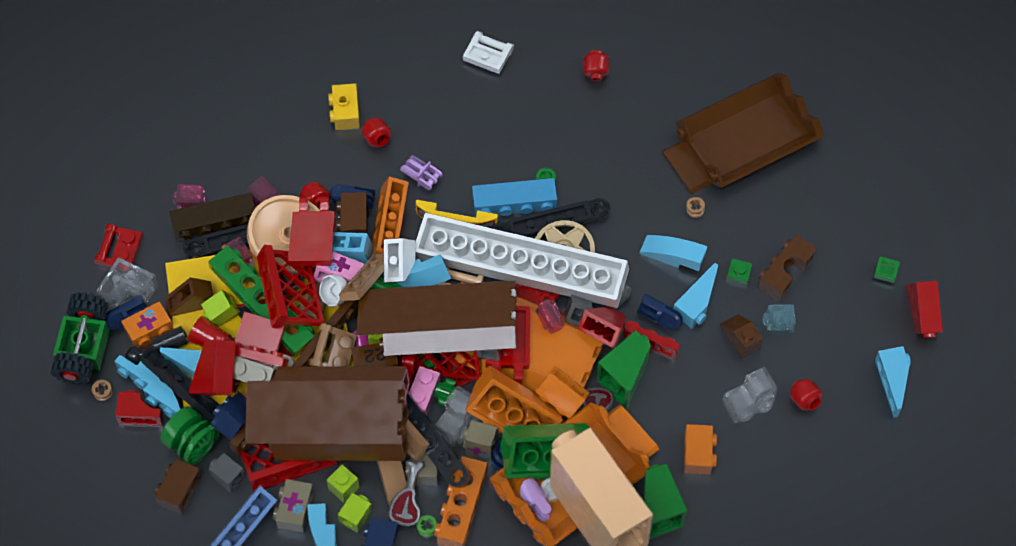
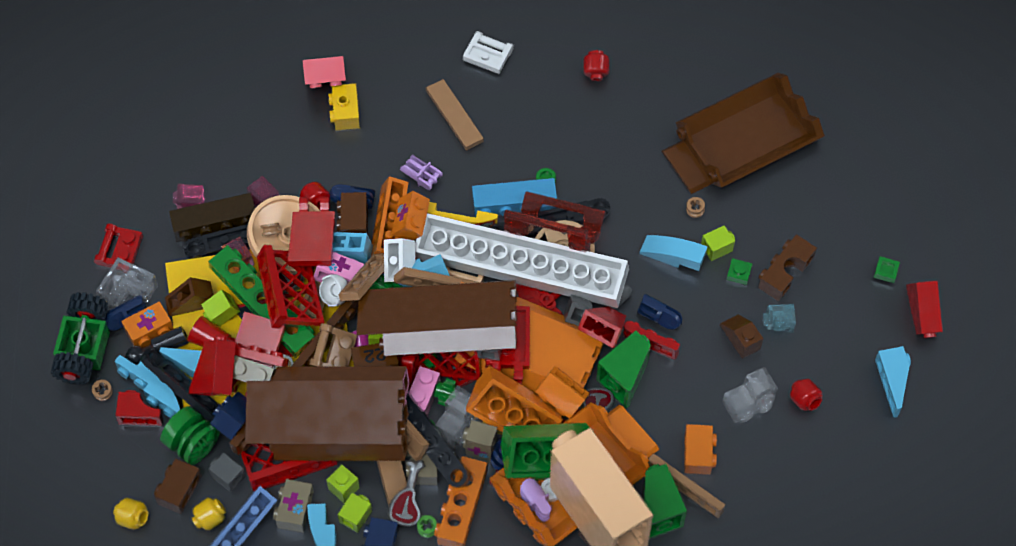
(130, 513): none -> yellow head
(208, 514): none -> yellow head
(270, 229): none -> medium nougat bush
(324, 70): none -> coral brick
(376, 132): red head -> none
(410, 216): none -> orange brick
(417, 277): none -> medium nougat tile
(454, 114): none -> medium nougat tile
(527, 219): none -> clear red piece
(550, 316): clear pink brick -> none
(692, 490): none -> medium nougat tile
(696, 300): medium azure slope -> none
(719, 242): none -> lime brick

